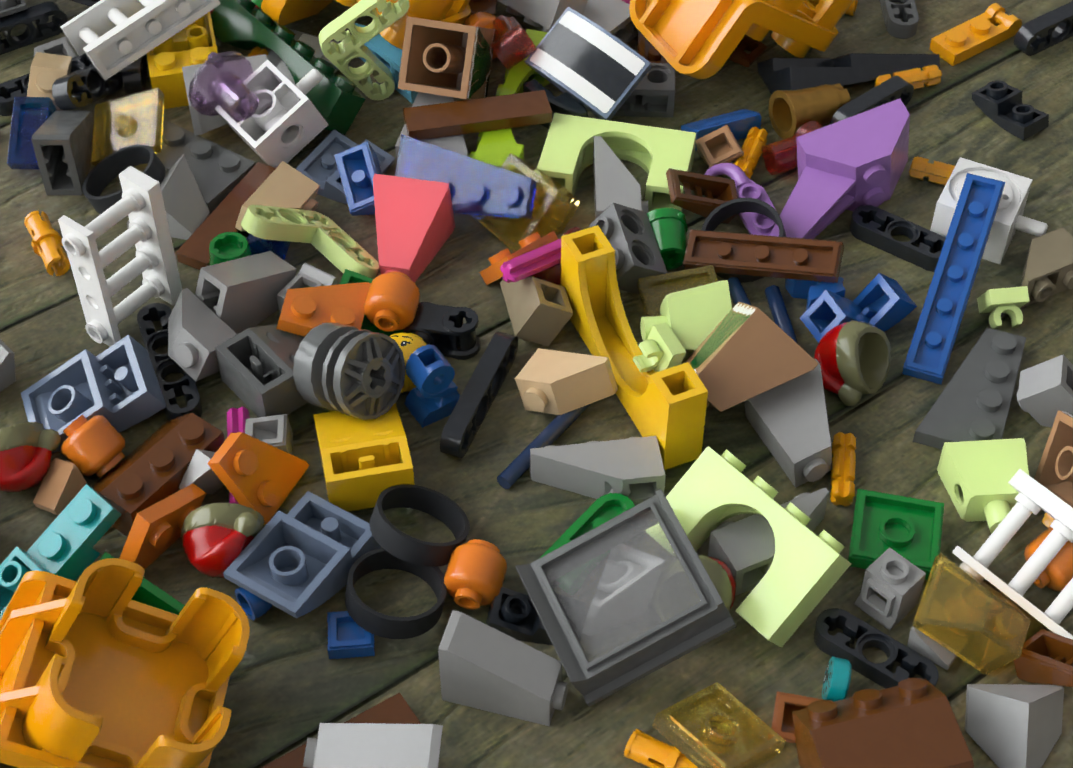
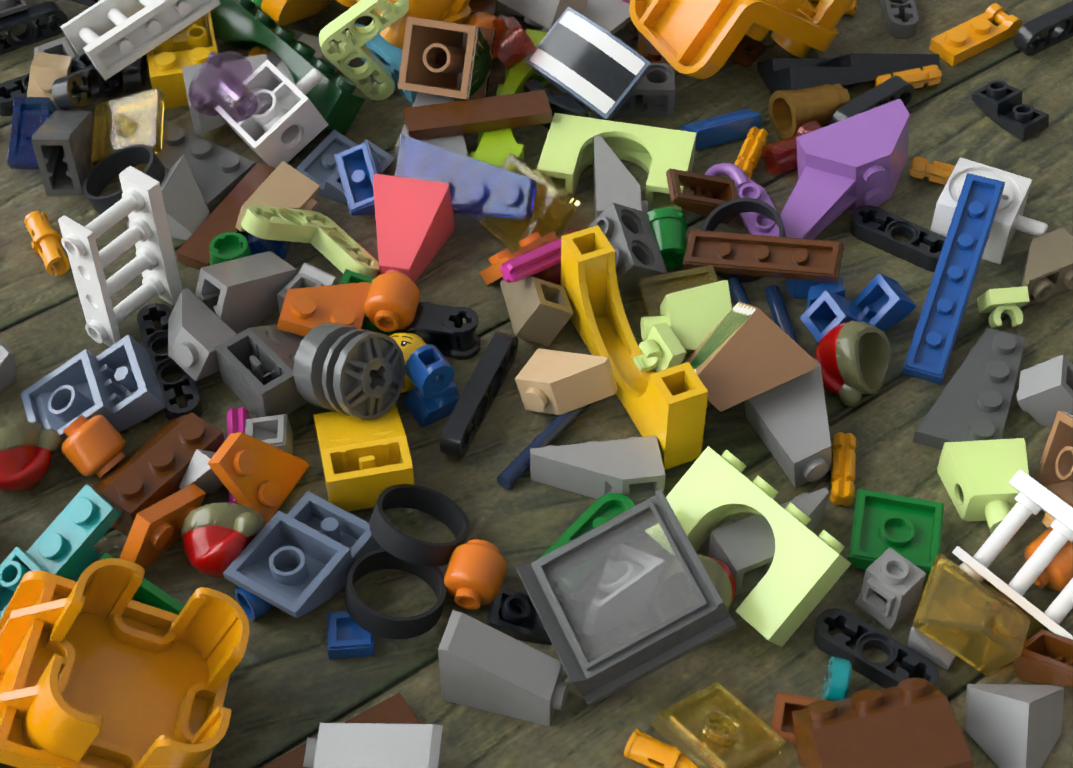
(59, 486): medium nougat slope -> none
(718, 147): medium nougat slope -> none

